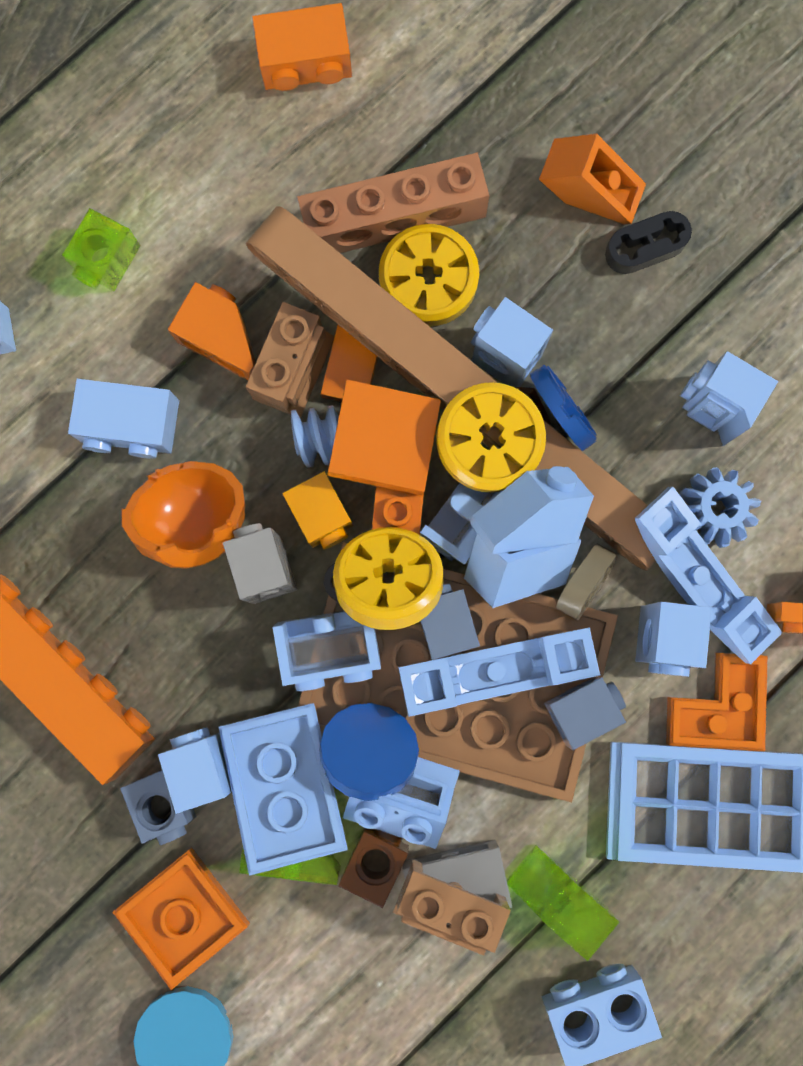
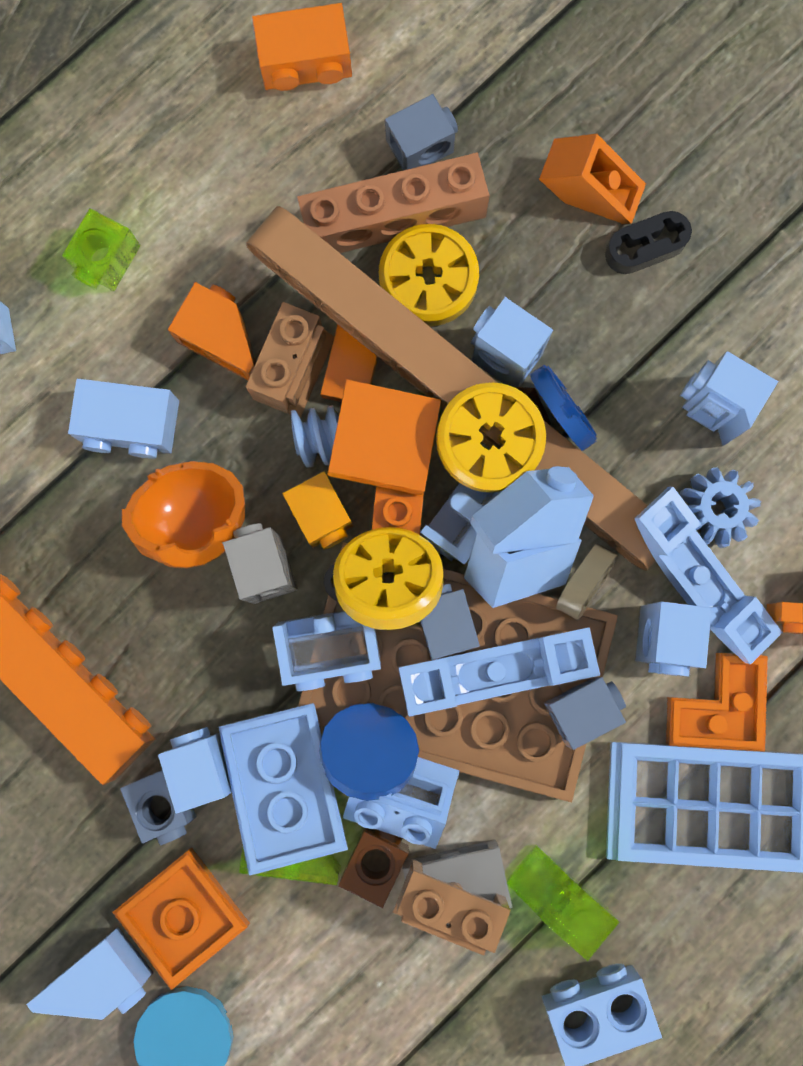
(97, 983): none -> light blue slope
(421, 133): none -> sand blue brick

